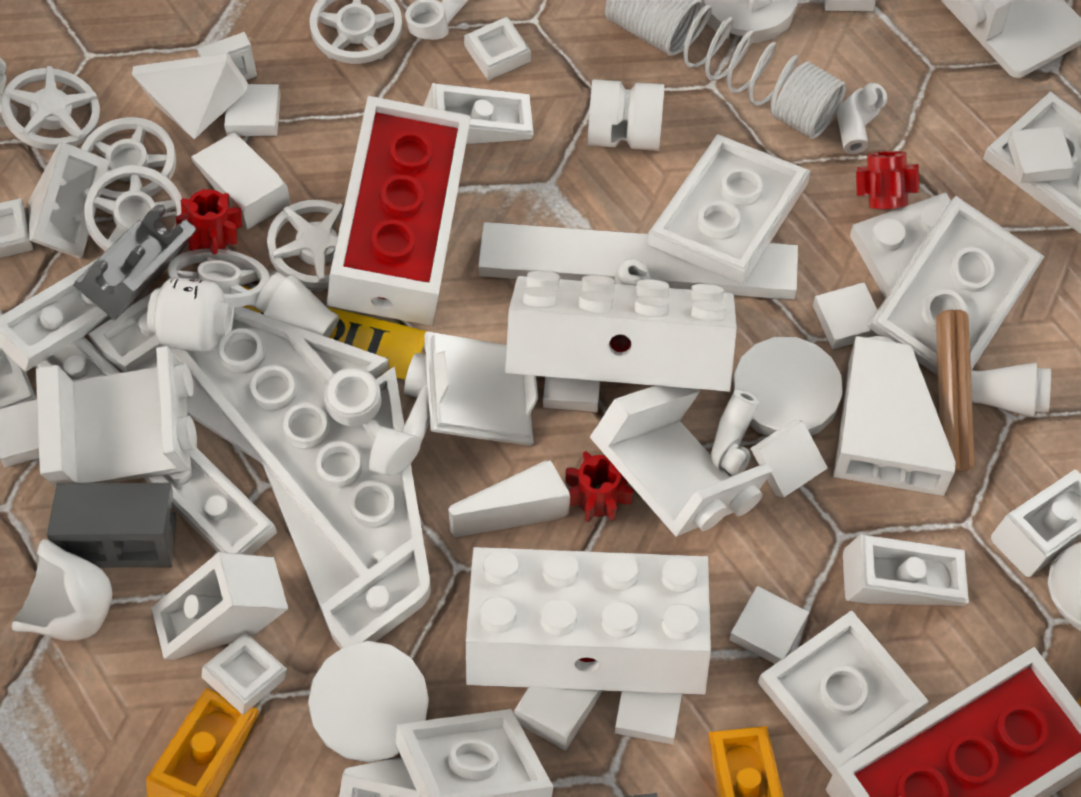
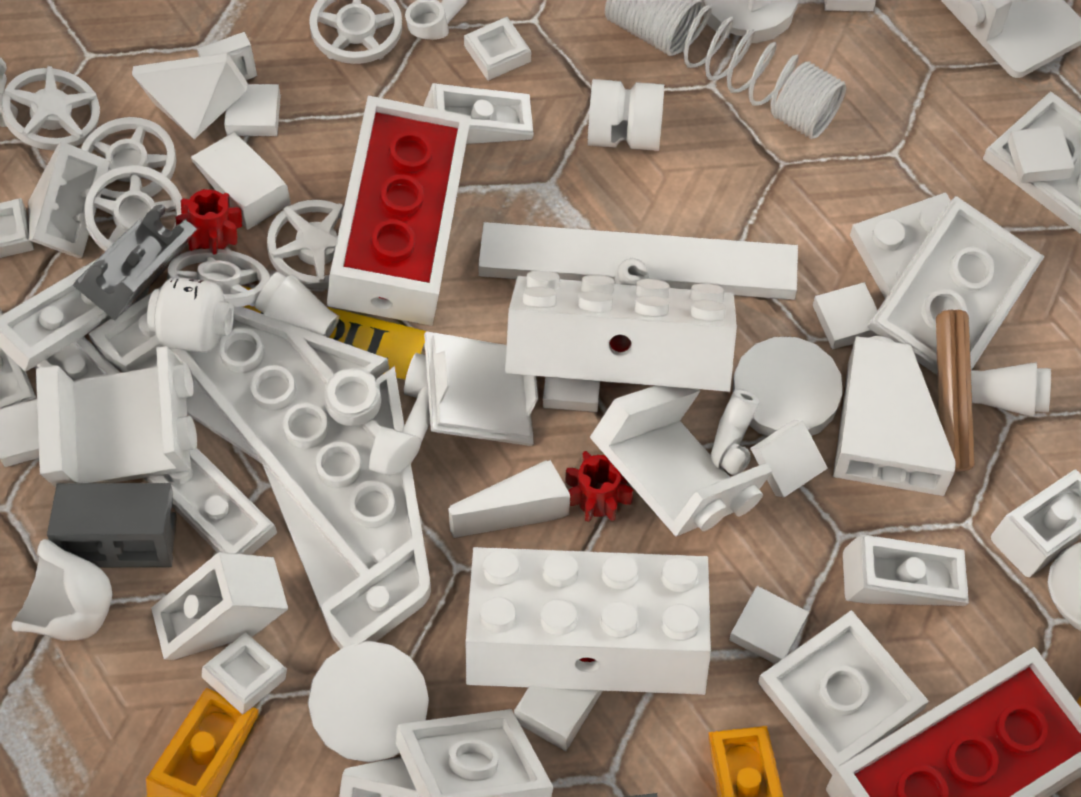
(648, 715): white tile -> none
(729, 208): white tile -> none
(856, 113): white arm -> none
(887, 179): red gear -> none

